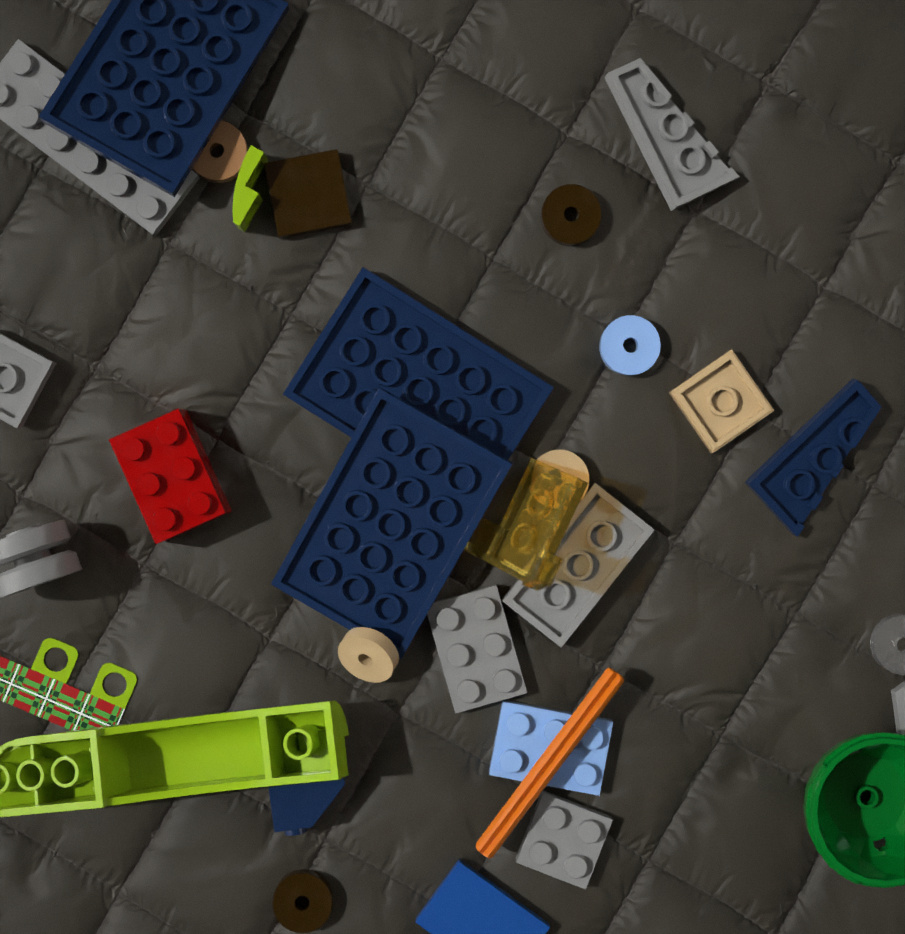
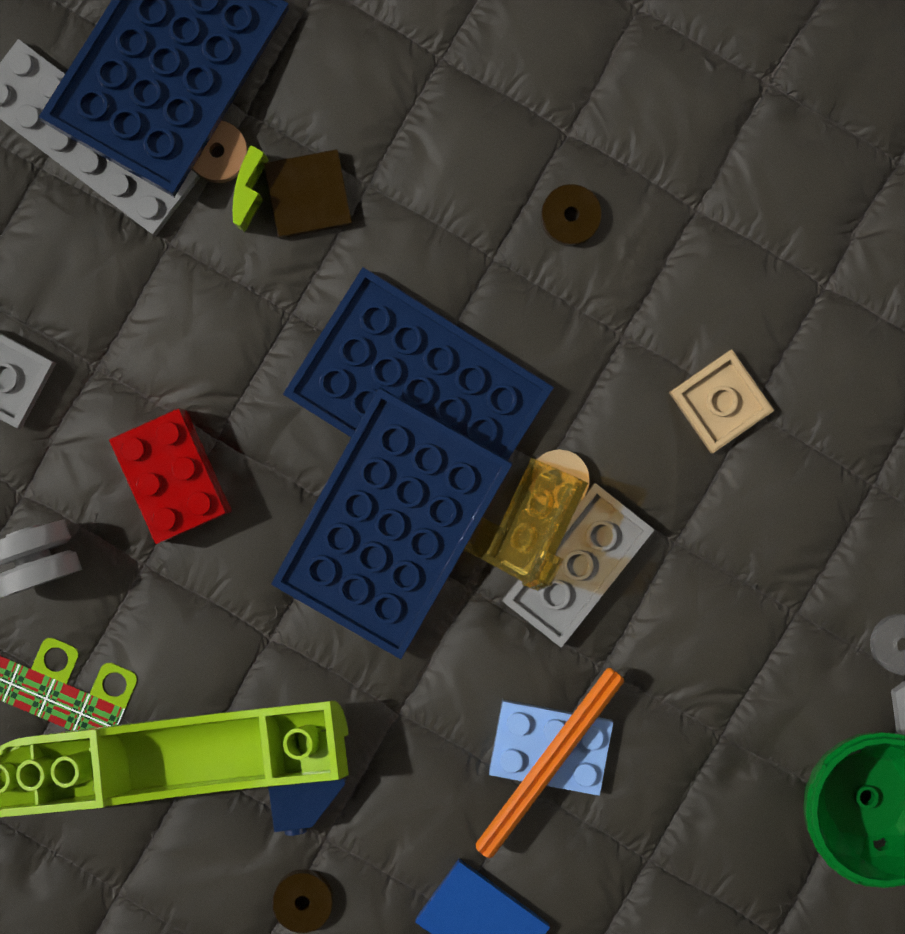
(368, 654): tan piece -> none
(476, 649): light grey plate -> none
(564, 839): light grey plate -> none
(646, 341): light blue piece -> none
(672, 147): light grey wing -> none
(803, 467): dark blue wing -> none

